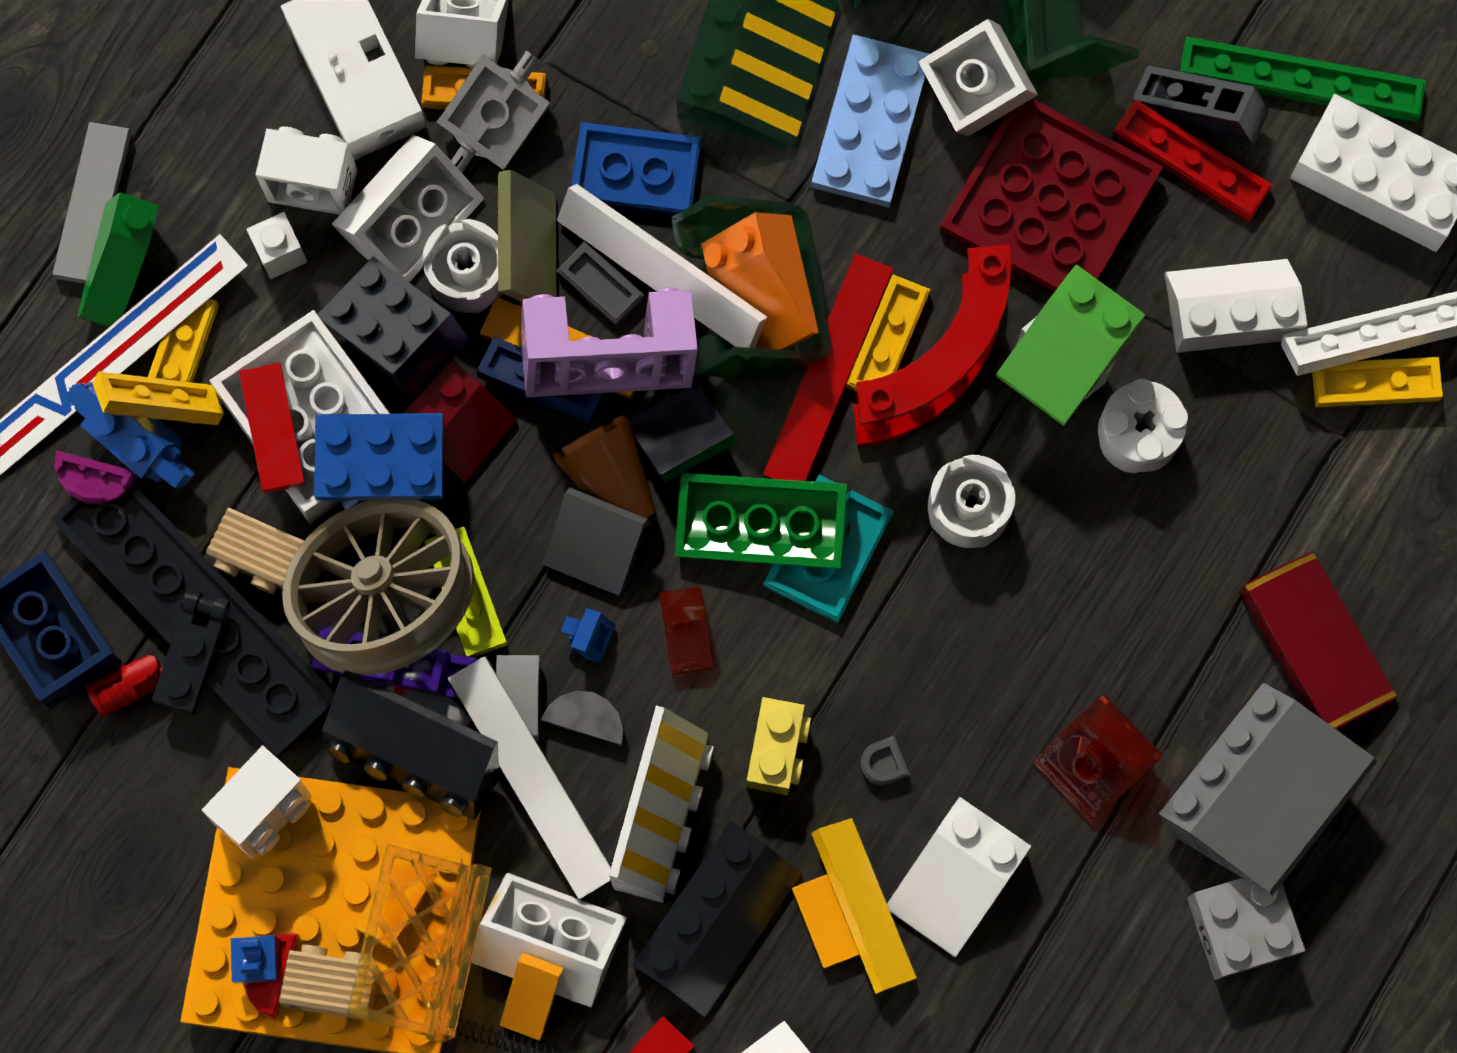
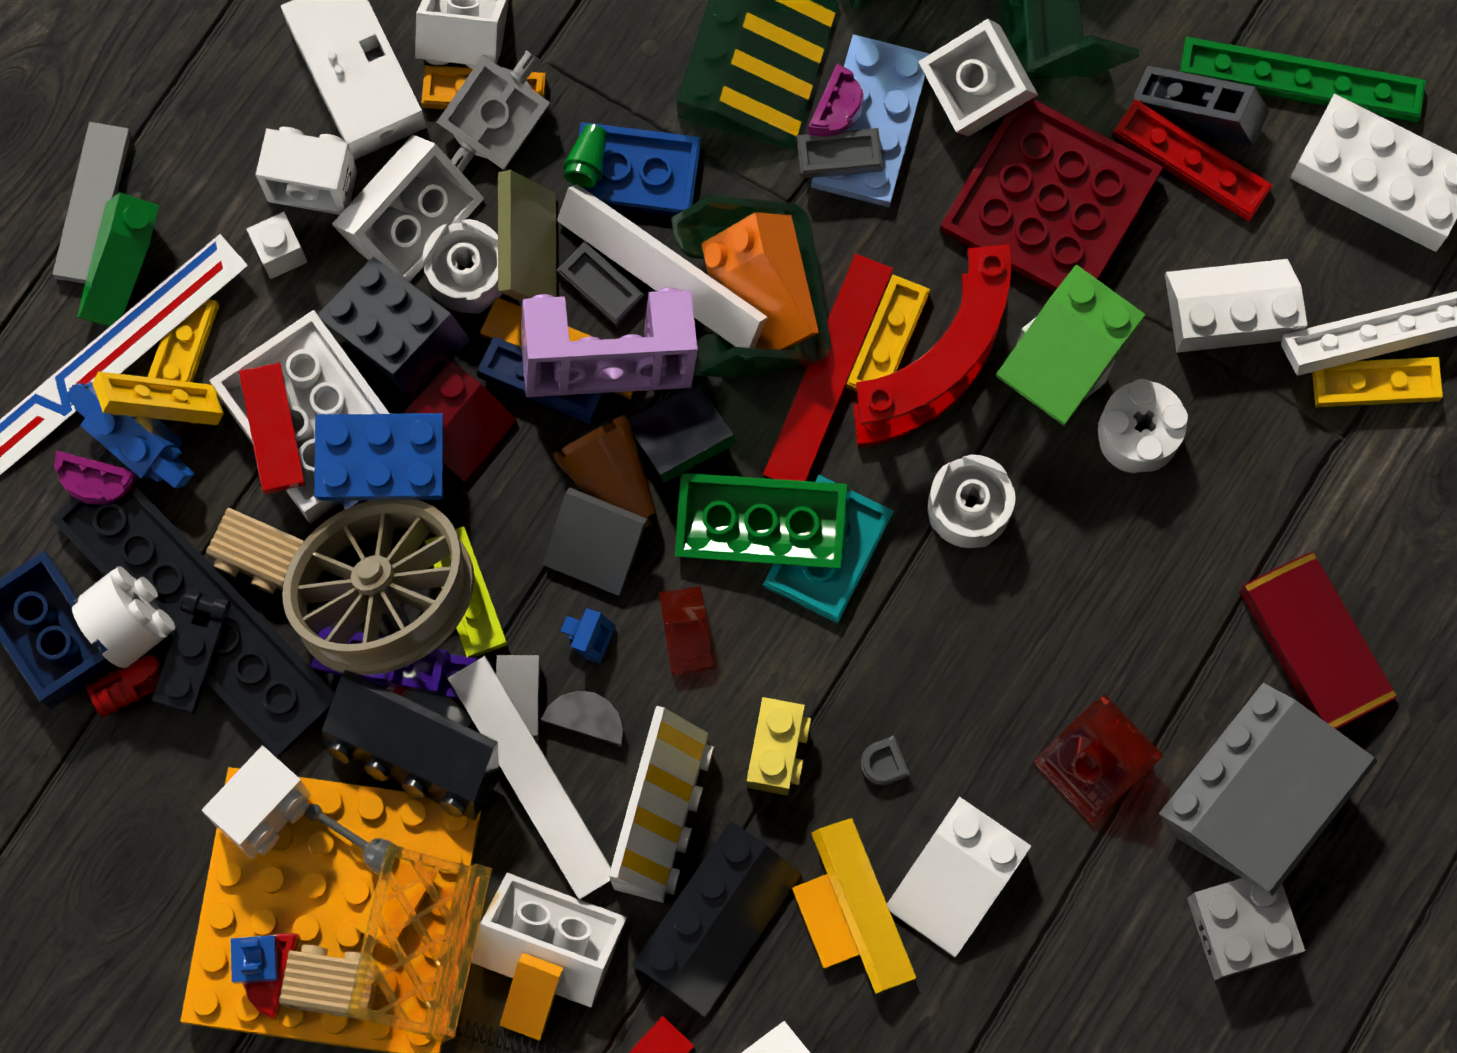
(122, 616): none -> white brick
(372, 851): none -> dark grey hinge
(586, 158): none -> green cone
(839, 104): none -> magenta tile
(840, 153): none -> dark grey tile

